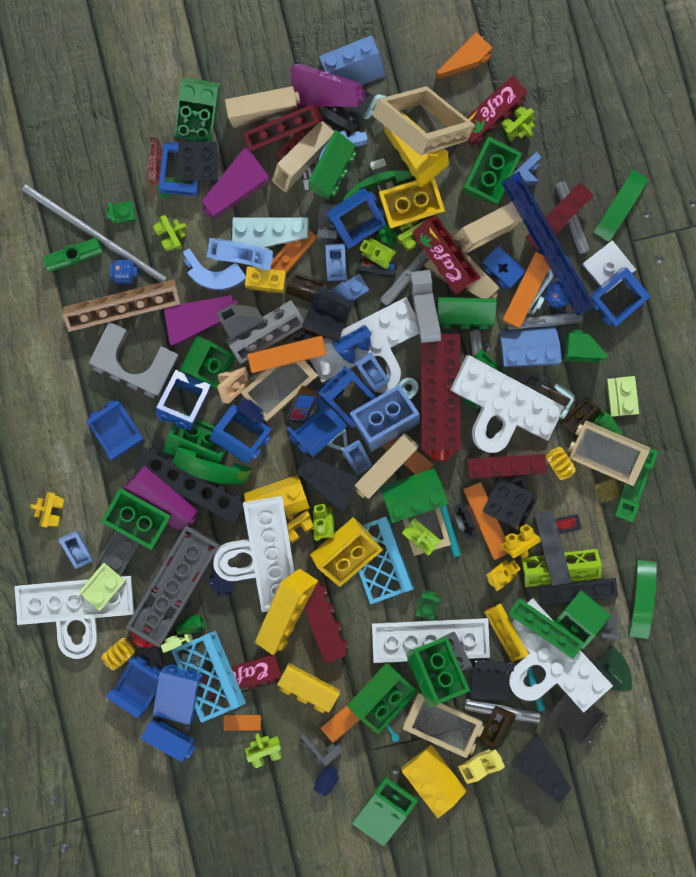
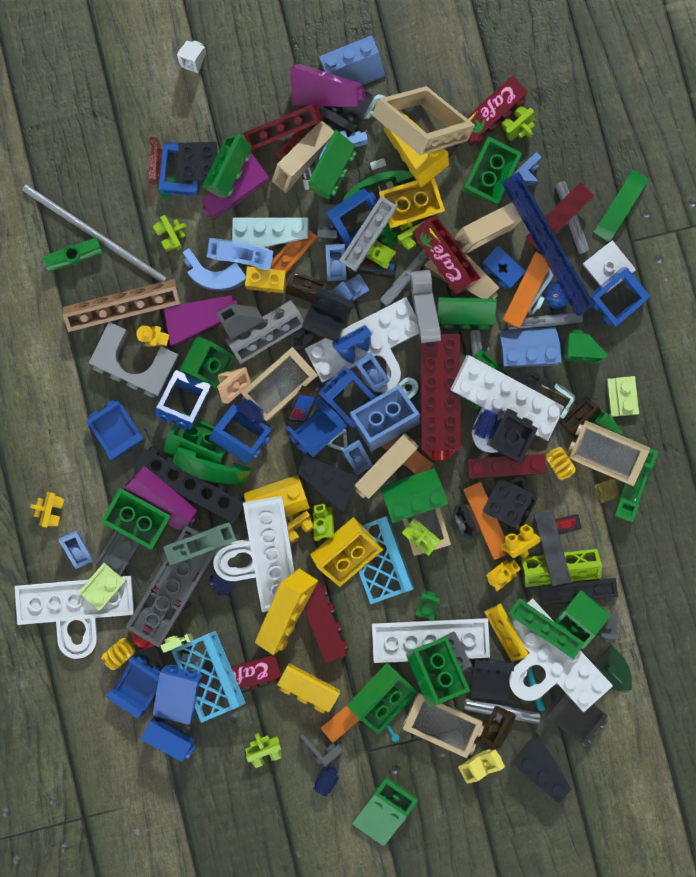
(120, 212): green bracket -> none
(123, 272): blue head -> none
(152, 336): none -> yellow hips
(191, 56): none -> white slope
(192, 625): green cone -> none
(197, 109): green slope -> none
(199, 544): none -> sand green arch
(227, 165): none -> green slope
(242, 722): orange sticker -> none
(261, 106): tan slope -> none
(286, 354): orange tile -> none
(368, 233): none -> light grey plate
(434, 780): yellow slope -> none
(454, 546): teal bar -> none
(469, 56): orange slope -> none
(485, 424): none -> clear blue brick
(512, 435): none -> black plate
(643, 599): green slope -> none

